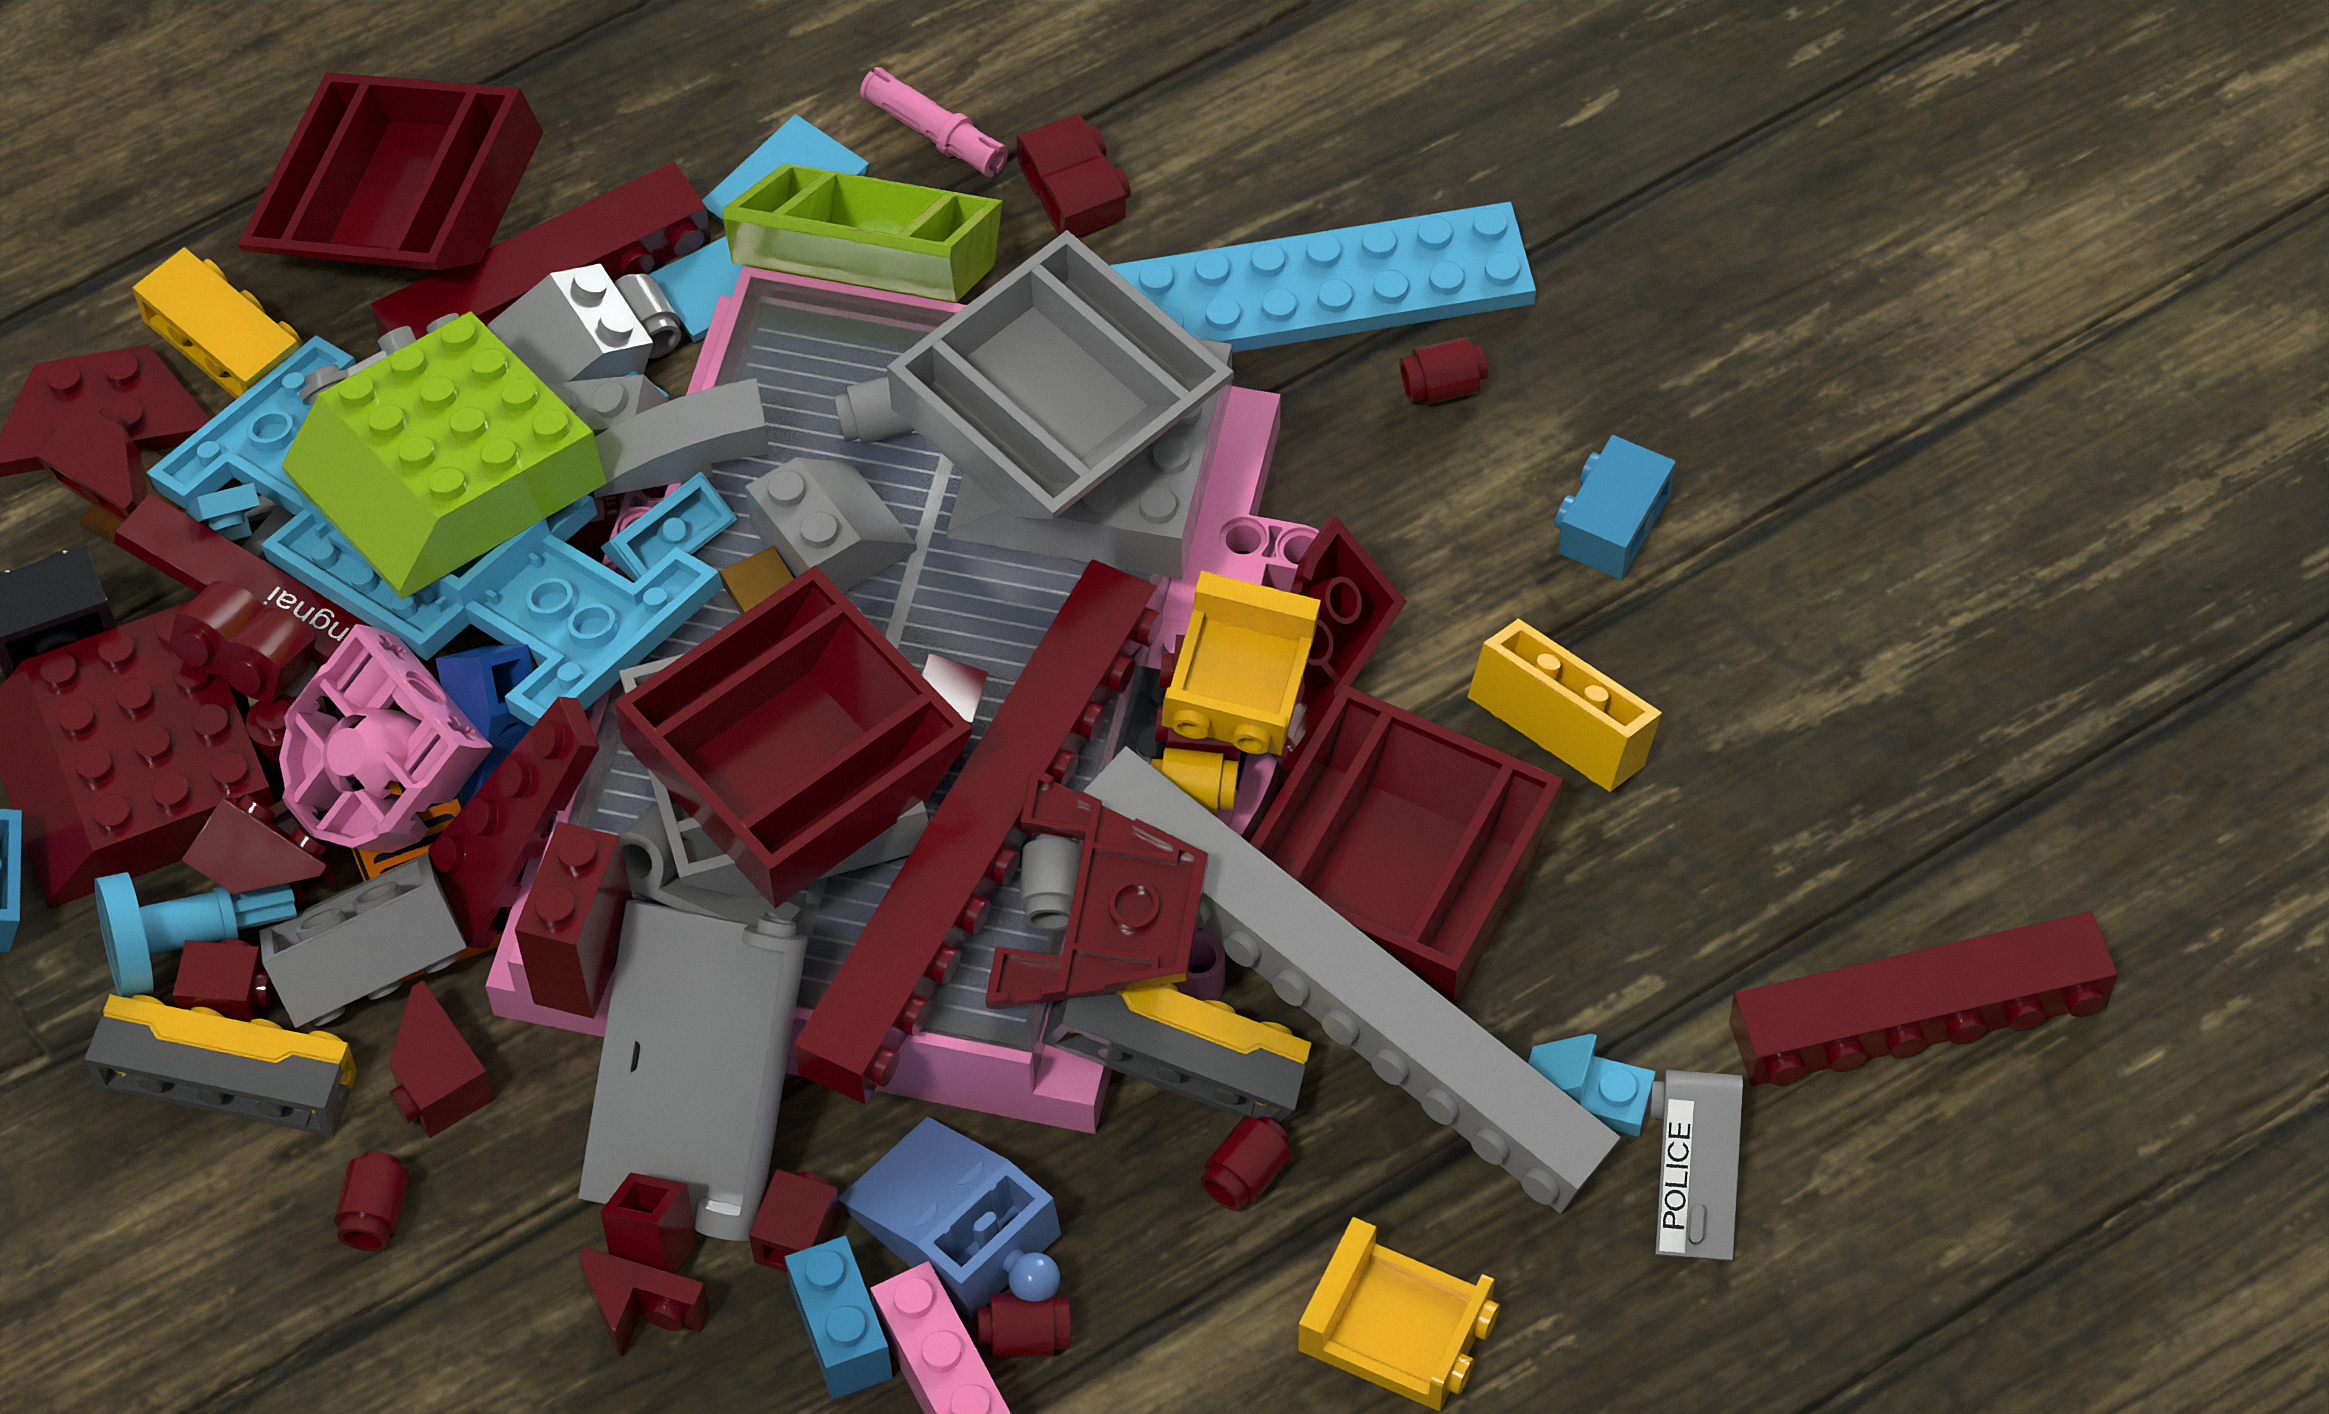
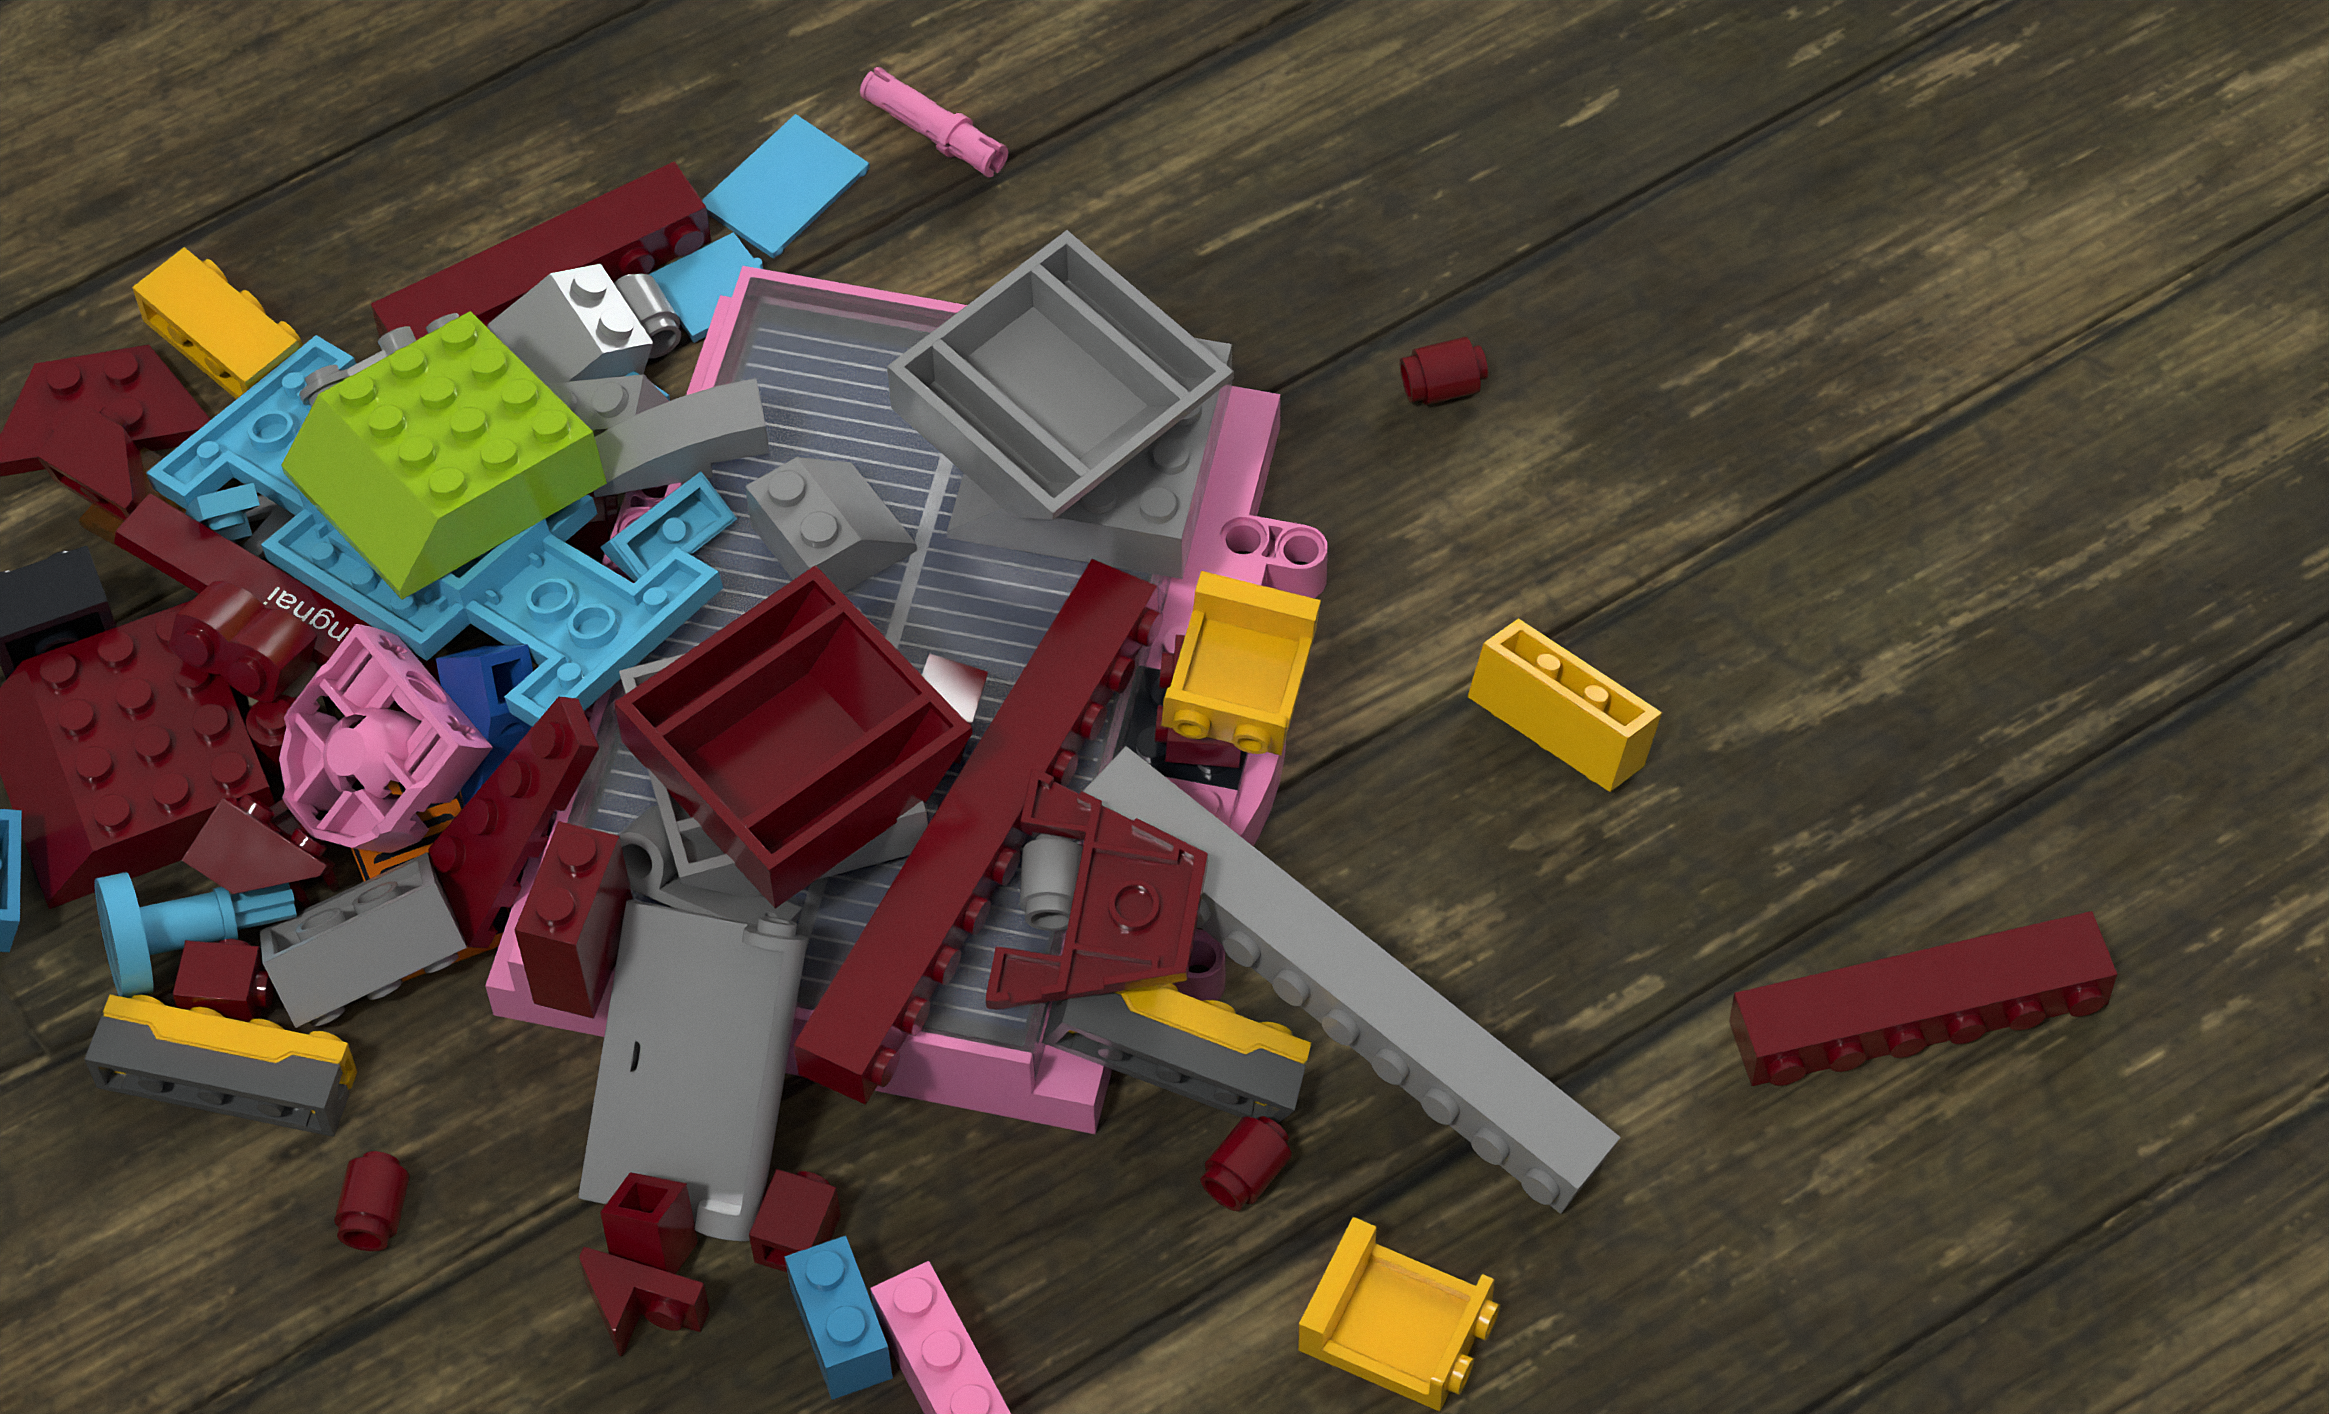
(396, 173): dark red slope -> none
(435, 1067): dark red slope -> none
(755, 578): pearl gold tile -> none
(864, 232): lime slope -> none
(867, 412): light grey brick -> none
(963, 1213): medium blue slope -> none
(1022, 1326): dark red brick -> none
(1072, 175): dark red brick -> none
(1201, 776): yellow brick -> none
(1343, 279): medium azure plate -> none
(1352, 620): dark red wedge -> none
(1409, 833): dark red slope -> none
(1605, 1088): medium azure slope -> none
(1615, 506): dark azure brick -> none
(1697, 1163): light grey door -> none

